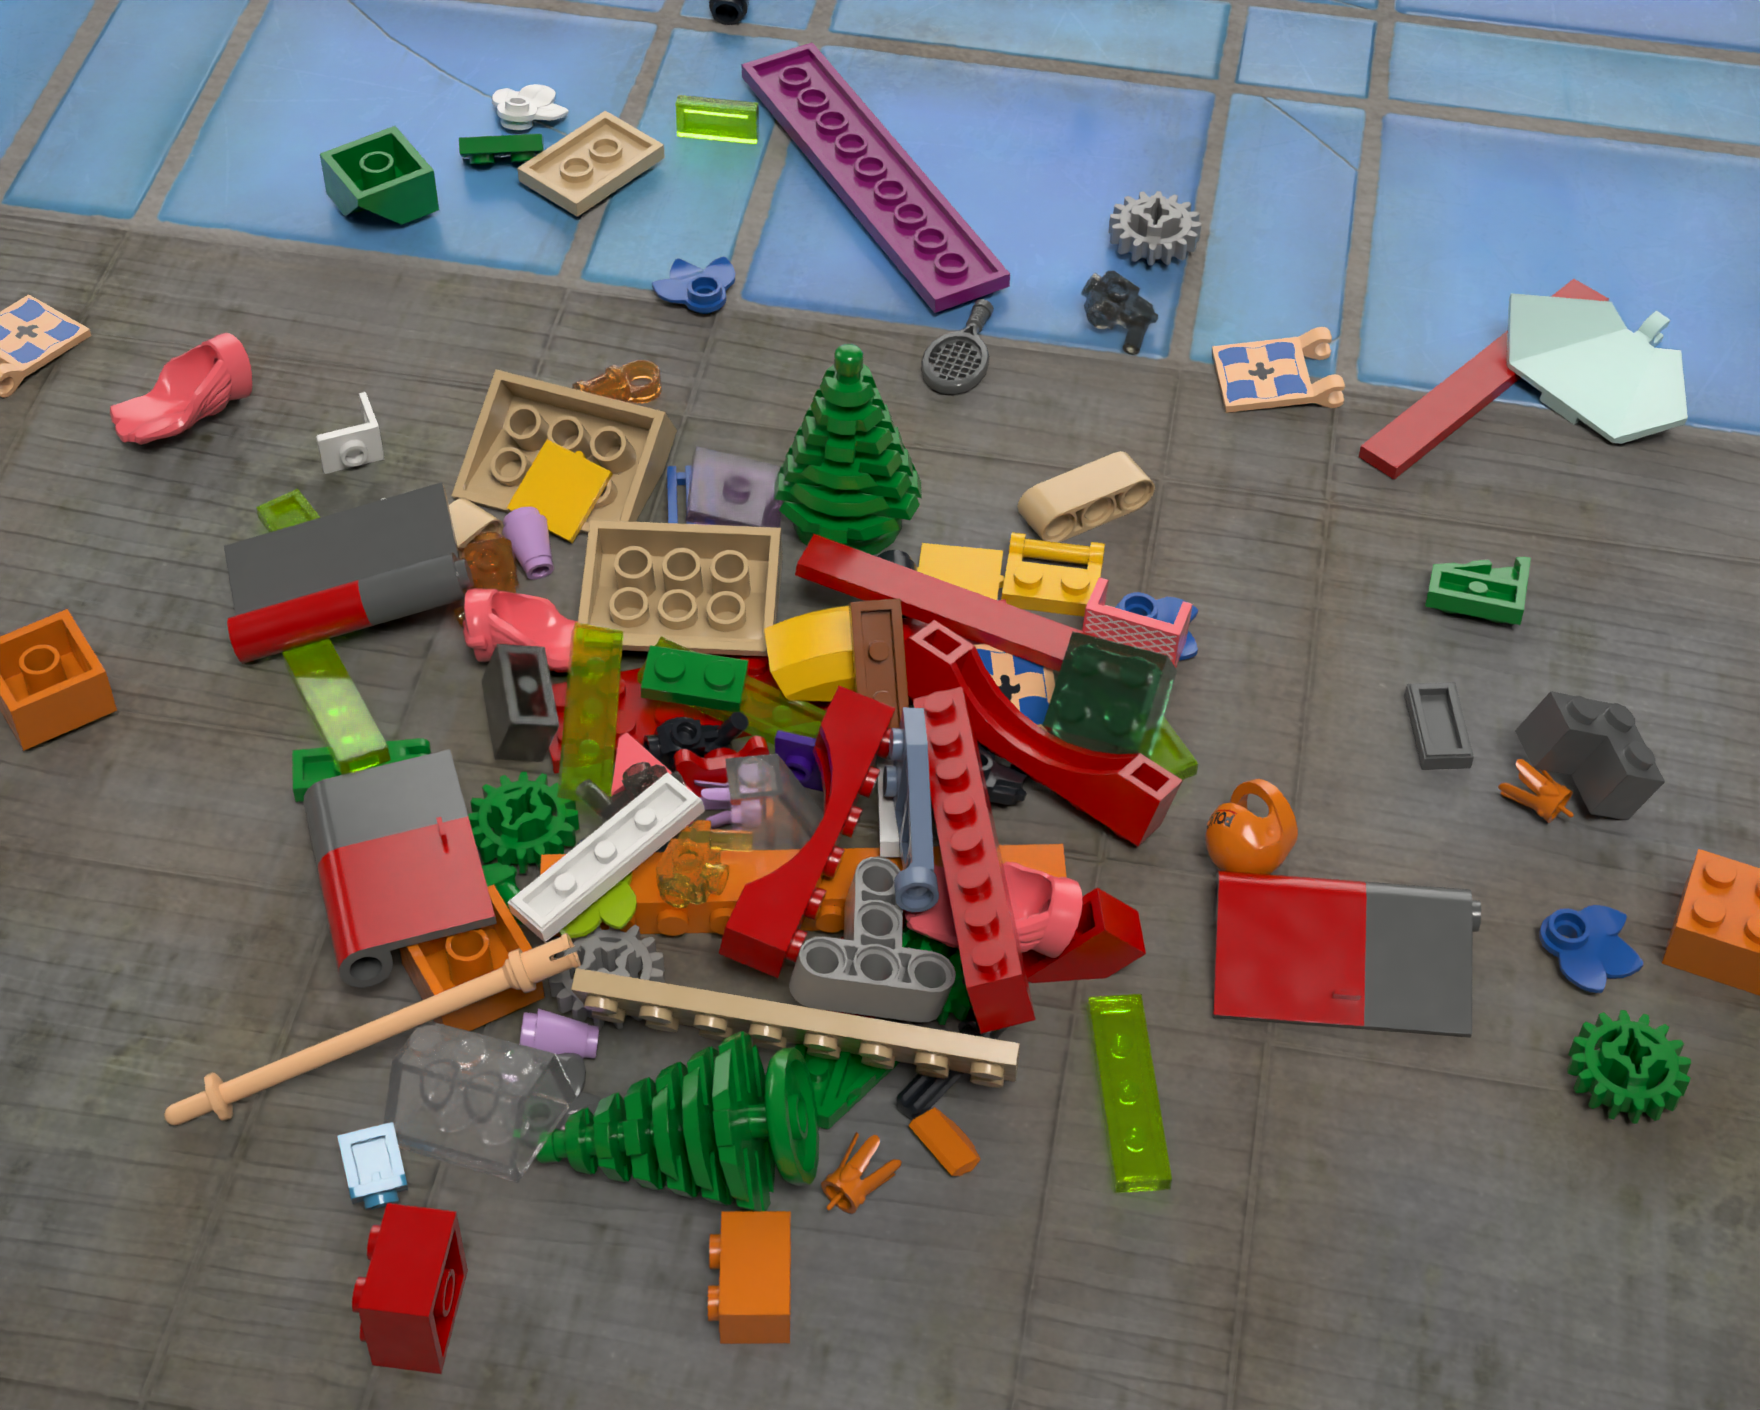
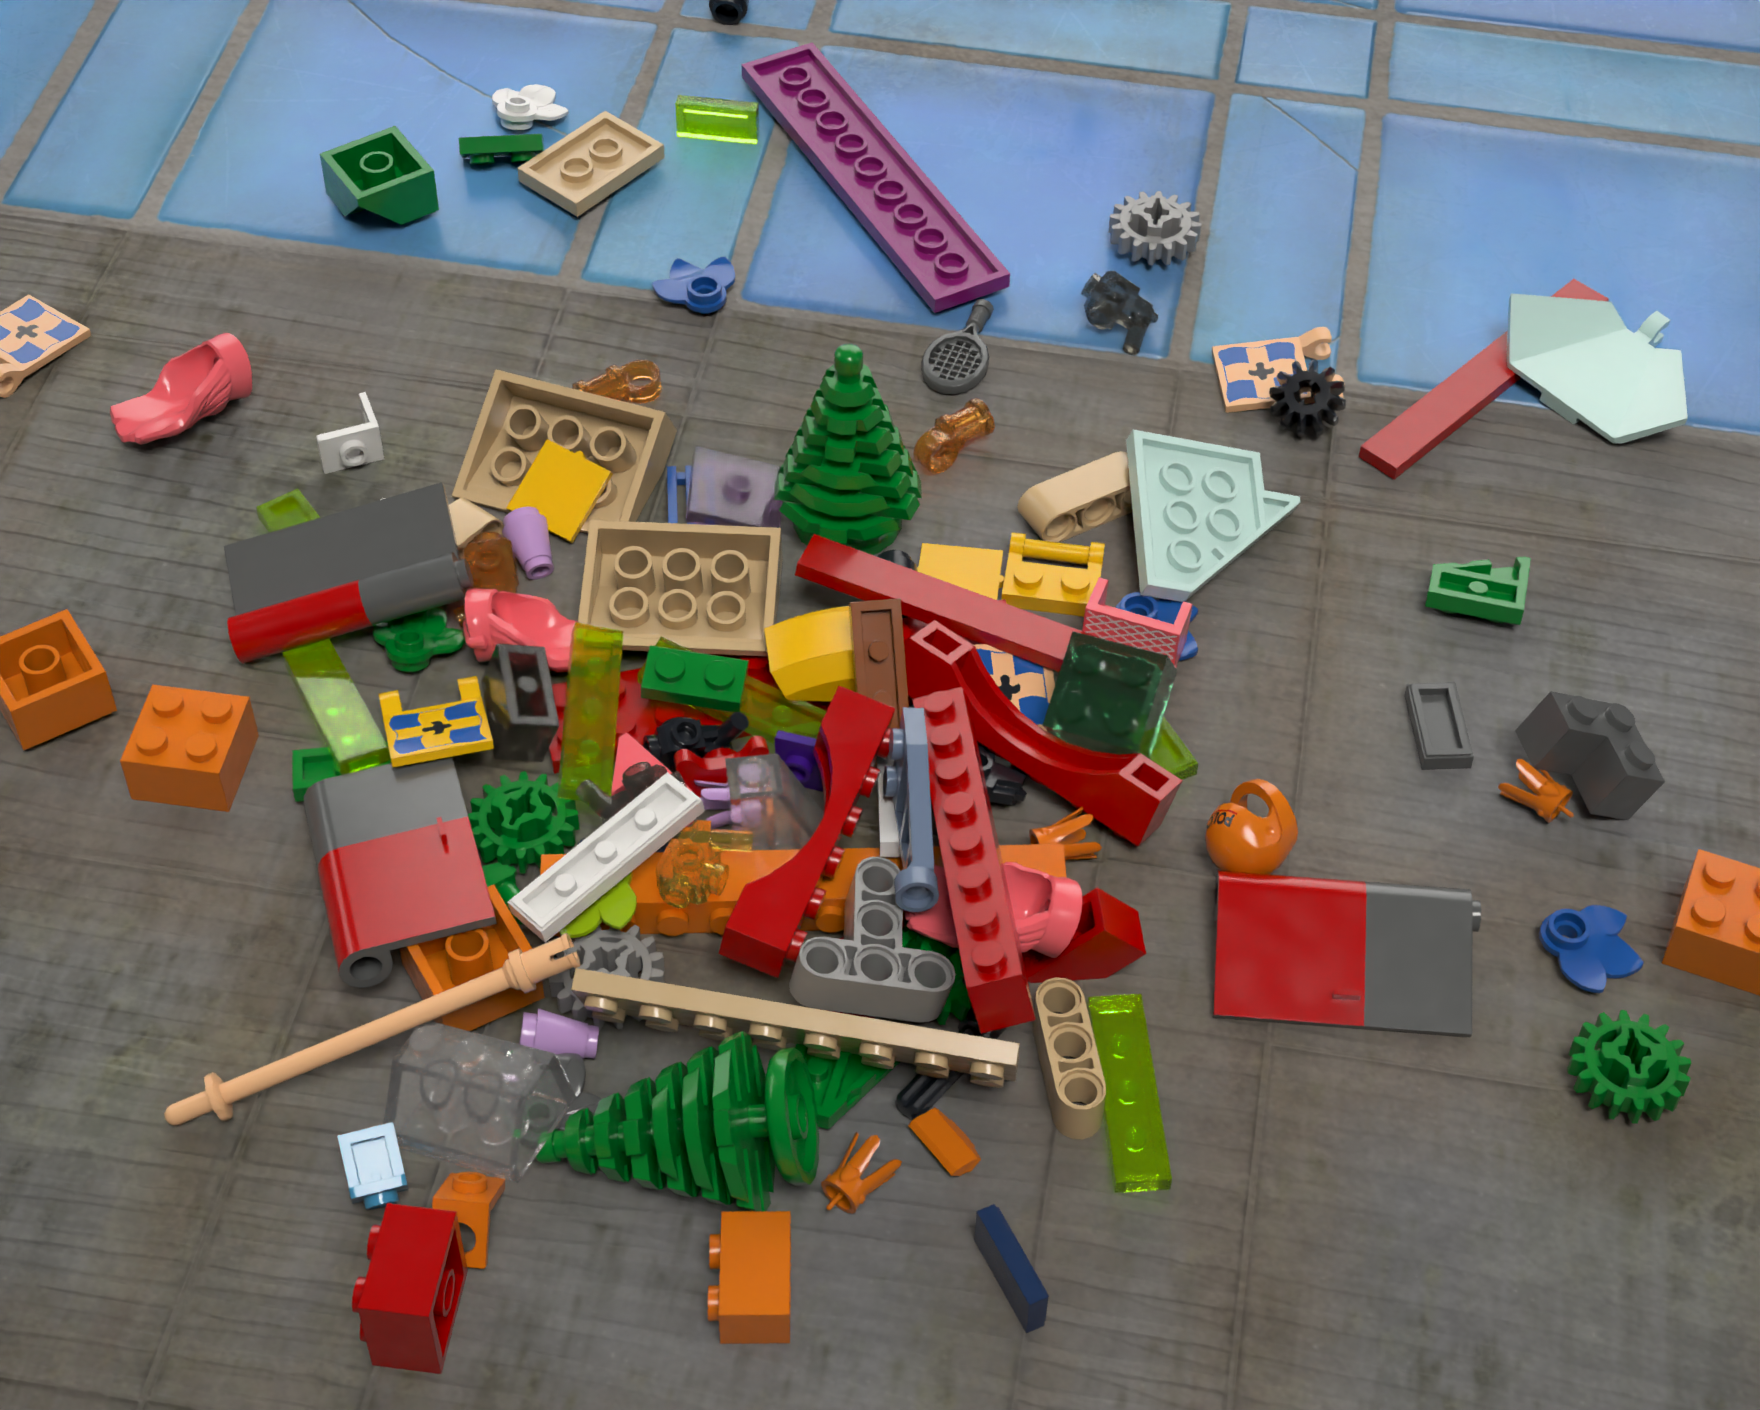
(190, 748): none -> orange brick
(417, 638): none -> green plate
(437, 729): none -> yellow flag
(473, 1199): none -> orange bracket
(952, 434): none -> clear orange connector
(1011, 1268): none -> dark blue tile
(1065, 1078): none -> tan beam
(1068, 833): none -> orange piece
(1195, 510): none -> light aqua wing
(1289, 396): none -> black gear

